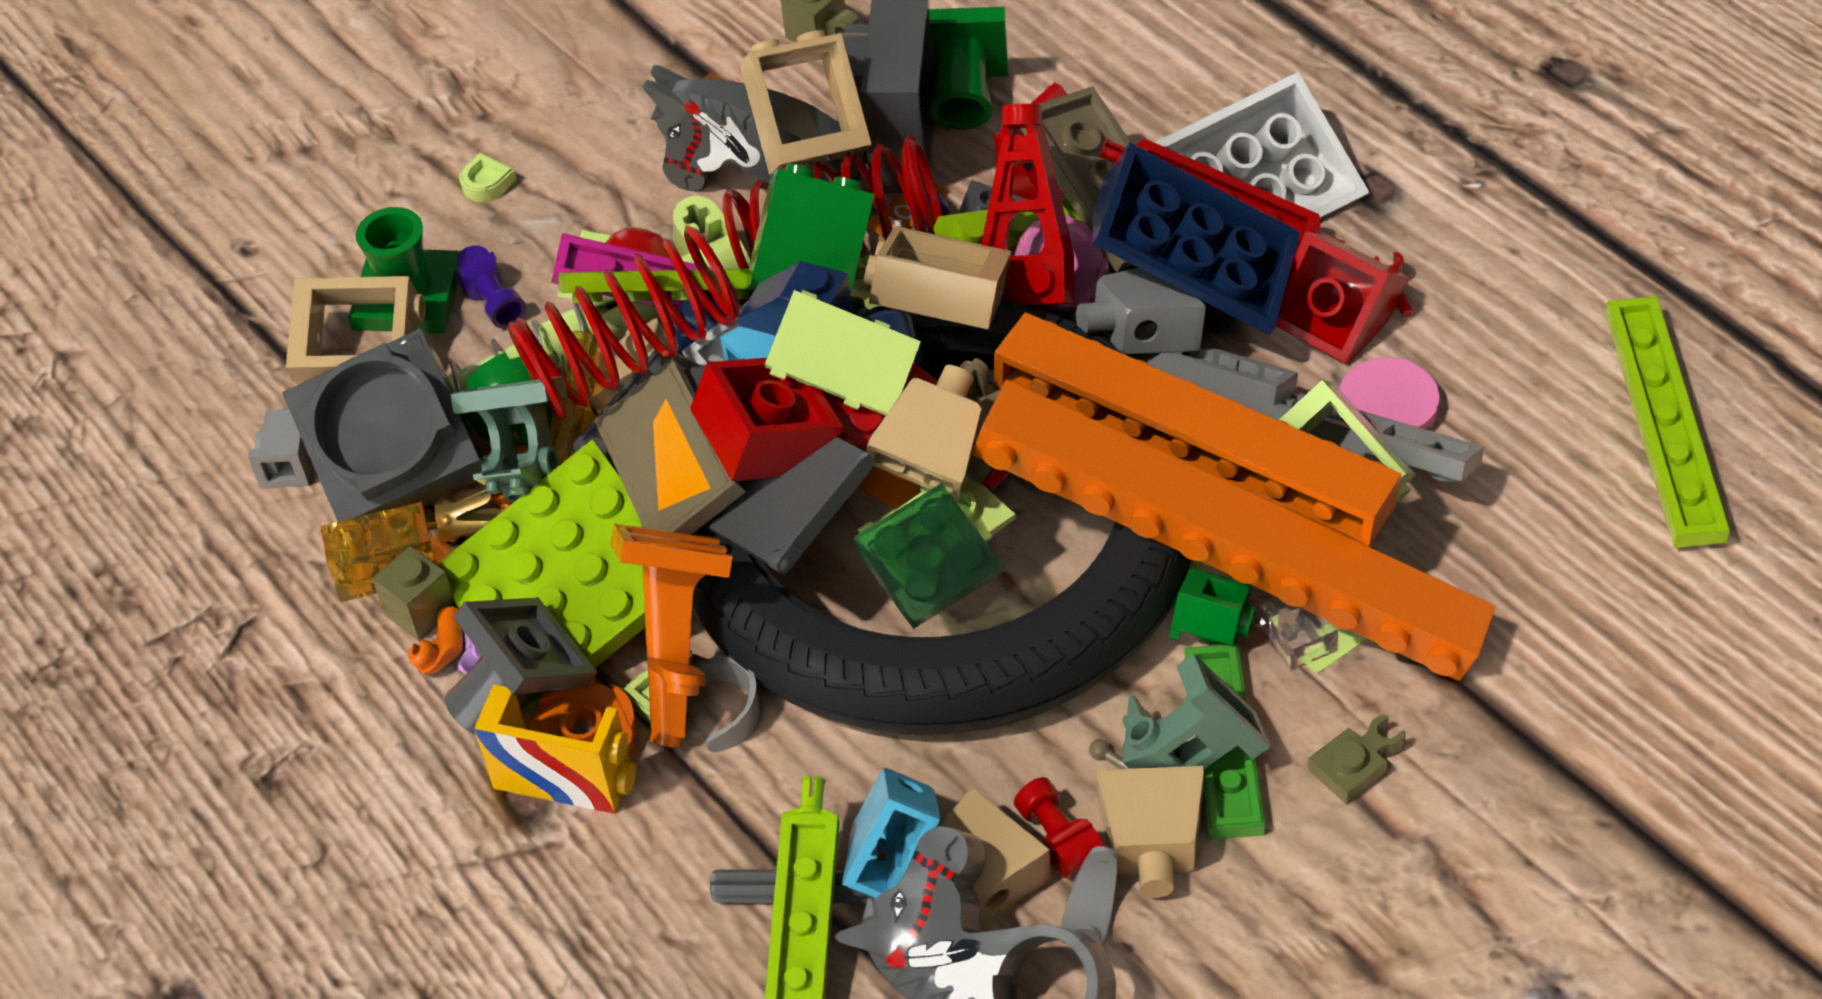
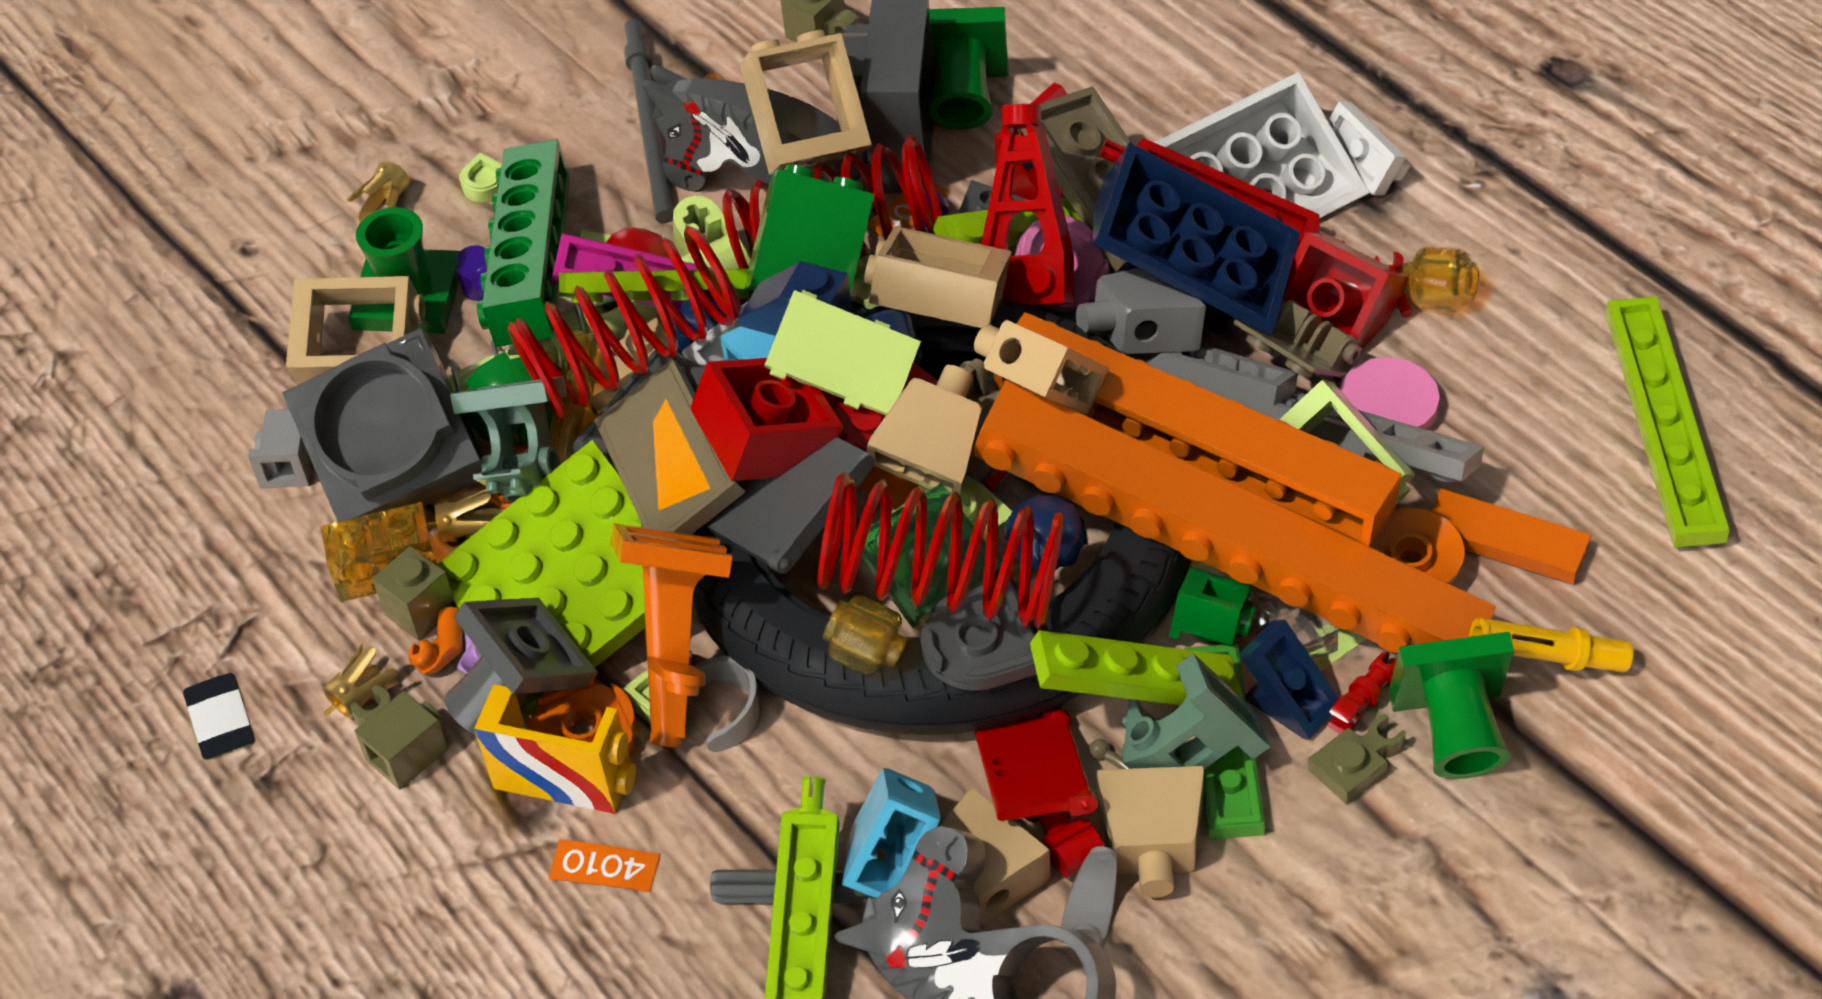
(218, 716): none -> sticker
(356, 682): none -> pearl gold piece
(386, 183): none -> pearl gold piece
(399, 735): none -> olive brick
(524, 240): none -> green brick
(604, 865): none -> orange sticker
(639, 60): none -> dark grey bar
(843, 507): none -> red piece
(864, 635): none -> clear yellow head
(977, 652): none -> dark grey tile
(1035, 768): none -> red door
(1041, 365): none -> tan torso
(1073, 534): none -> dark blue hair
(1119, 667): none -> lime plate
(1287, 680): none -> dark blue slope
(1306, 342): none -> dark tan hinge
(1363, 693): none -> red piece
(1368, 148): none -> white plate
(1423, 538): none -> orange dish
(1441, 278): none -> clear yellow head
(1455, 685): none -> green plant
(1515, 536): none -> orange tile
(1571, 647): none -> yellow pin

